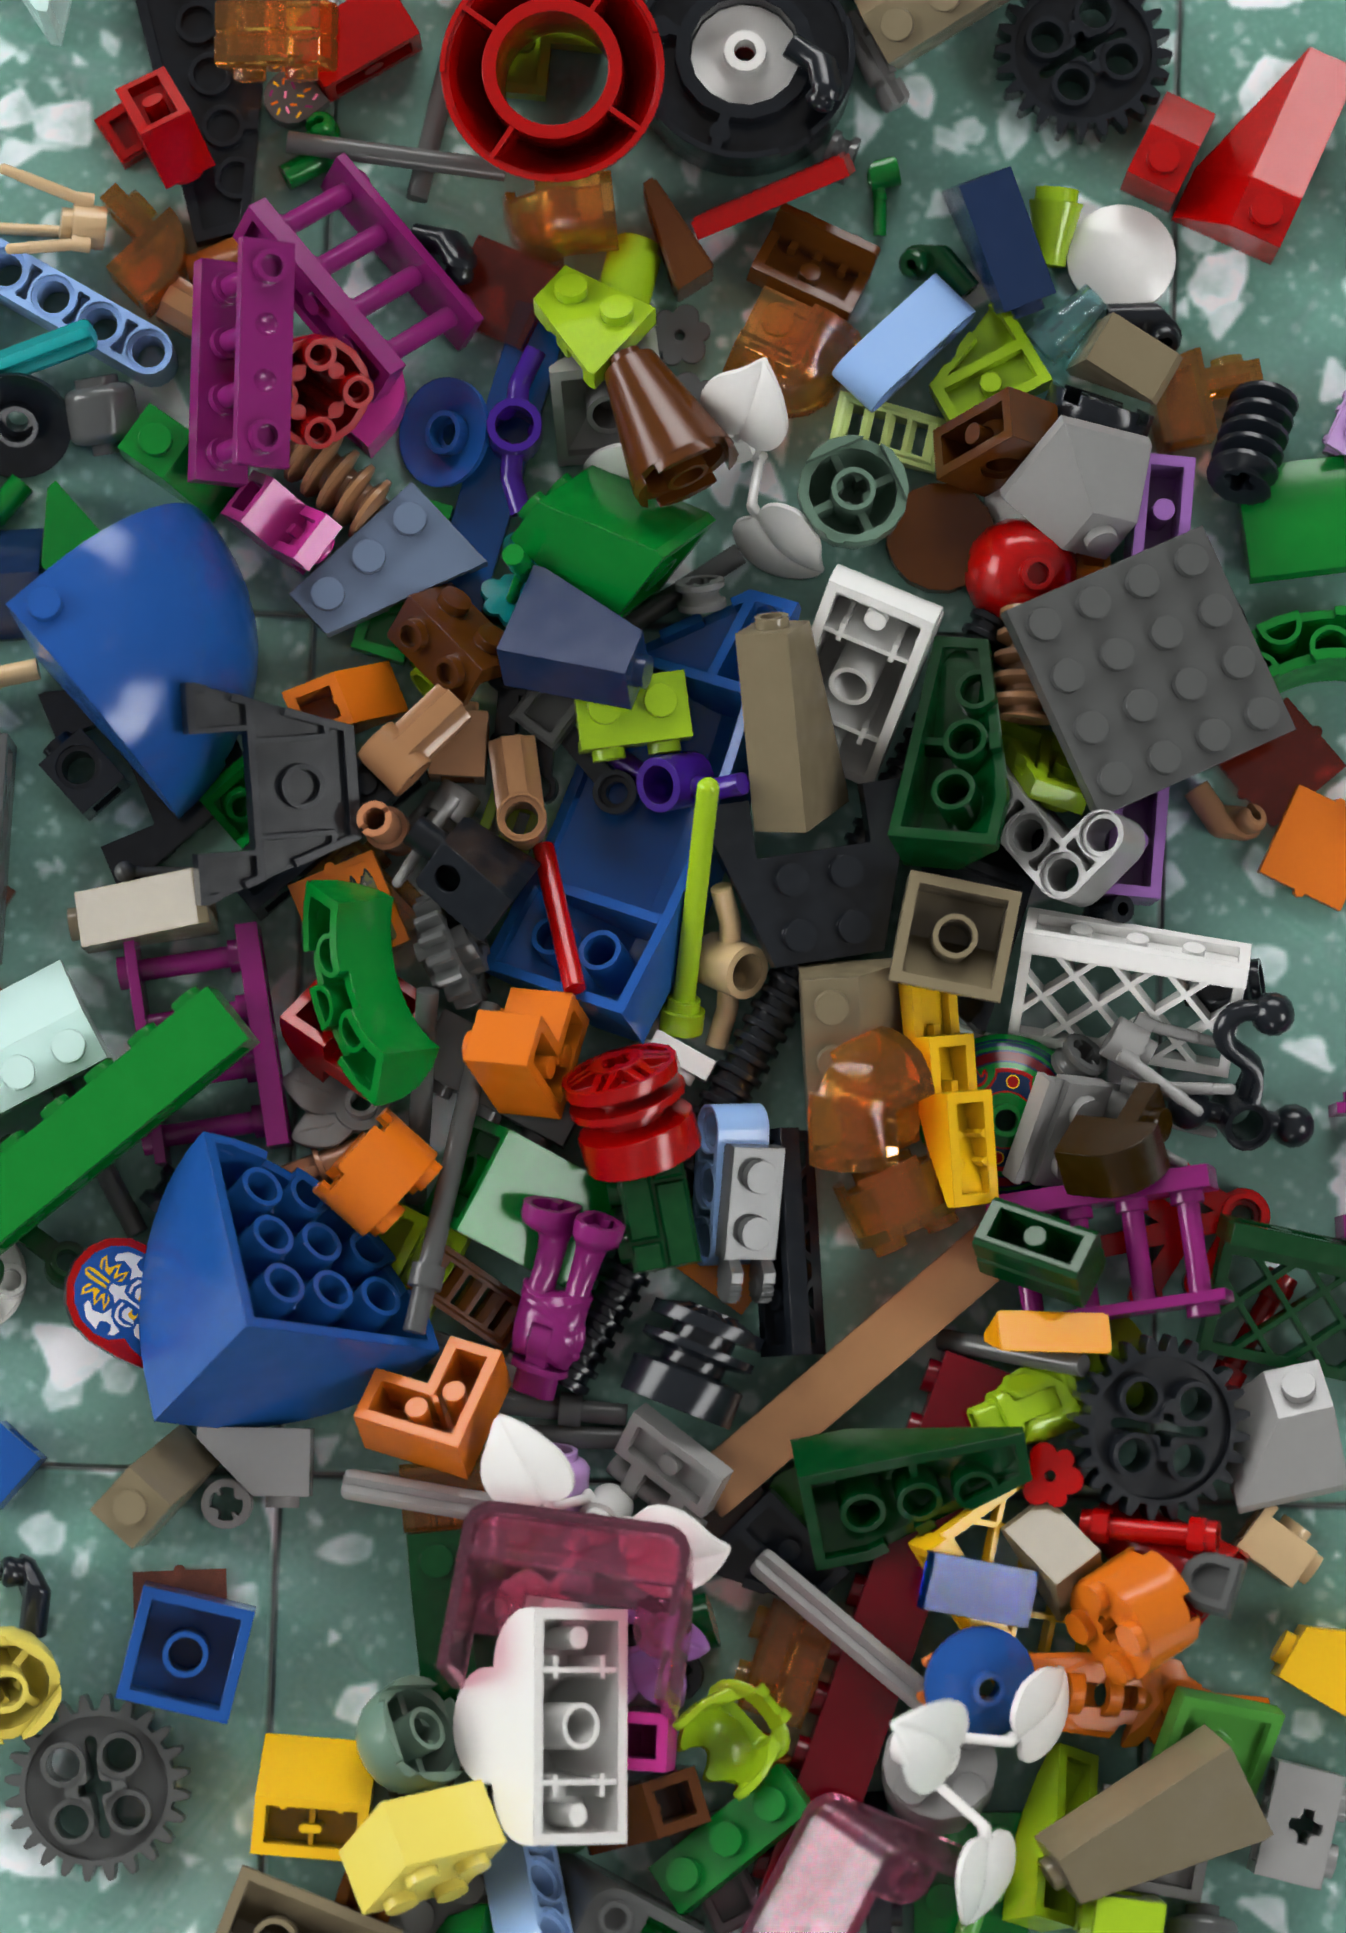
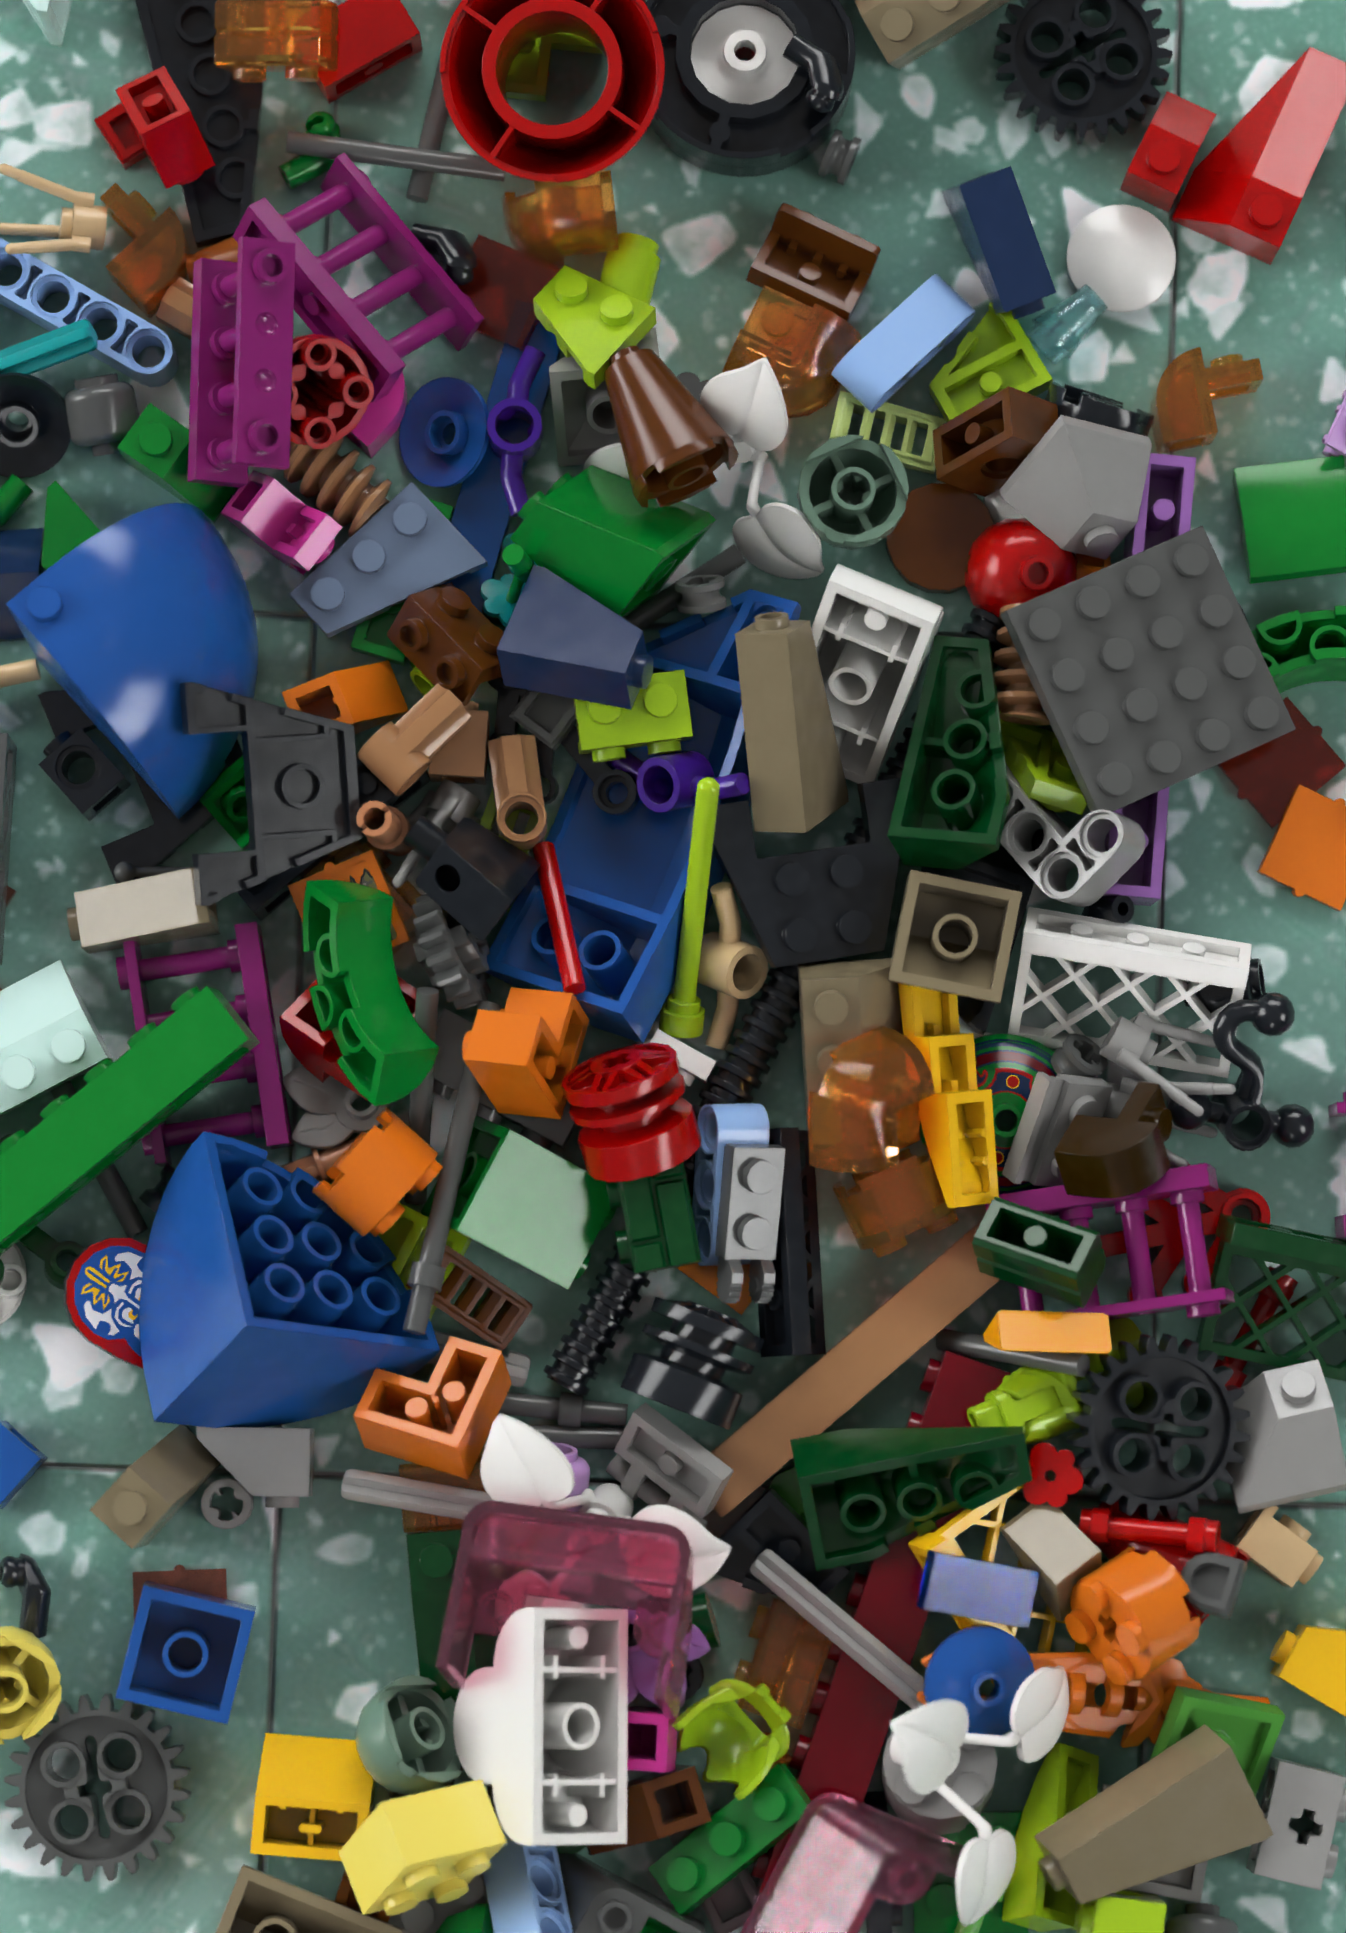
(293, 102): dark grey tile -> none
(551, 1320): magenta piece -> none
(680, 251): reddish brown slope -> none
(685, 322): dark grey plant -> none
(773, 195): red tile -> none
(880, 176): green hand -> none
(890, 91): light grey axle -> none
(924, 260): dark green arm -> none
(1054, 221): lime cone -> none
(1125, 360): dark tan slope -> none
(1152, 320): black arm -> none
(1223, 820): medium nougat arm -> none
(1252, 441): black piece -> none

